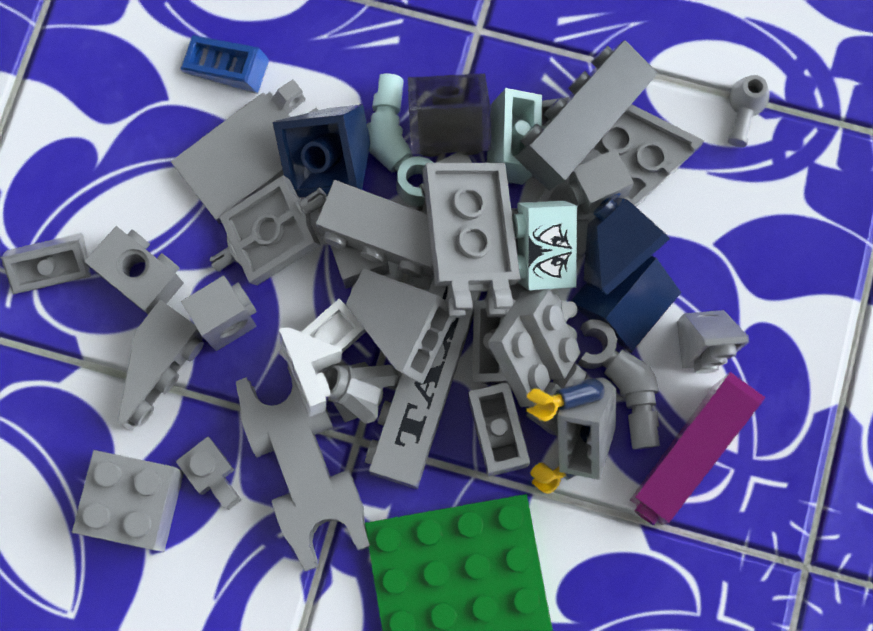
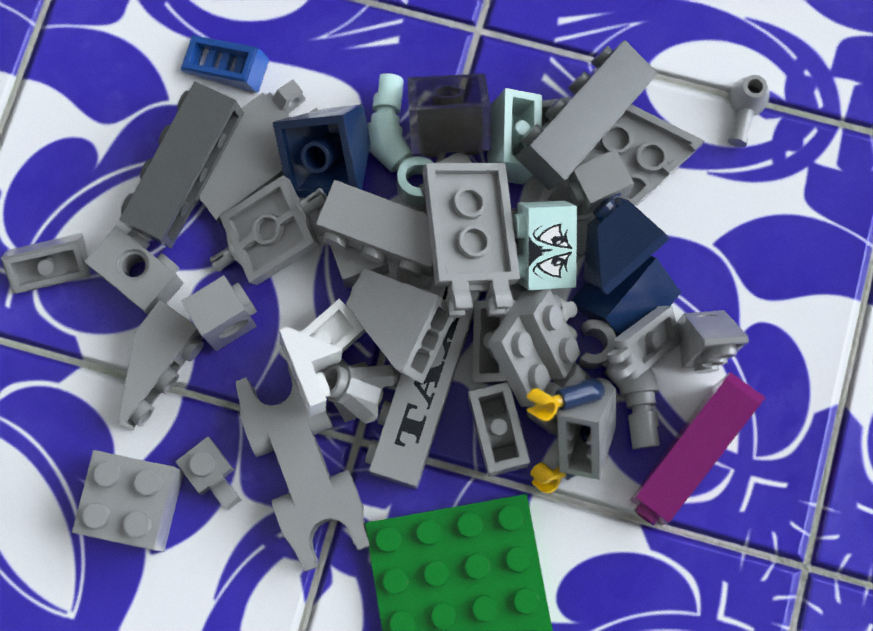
(181, 164): none -> dark grey brick
(644, 343): none -> light grey hinge

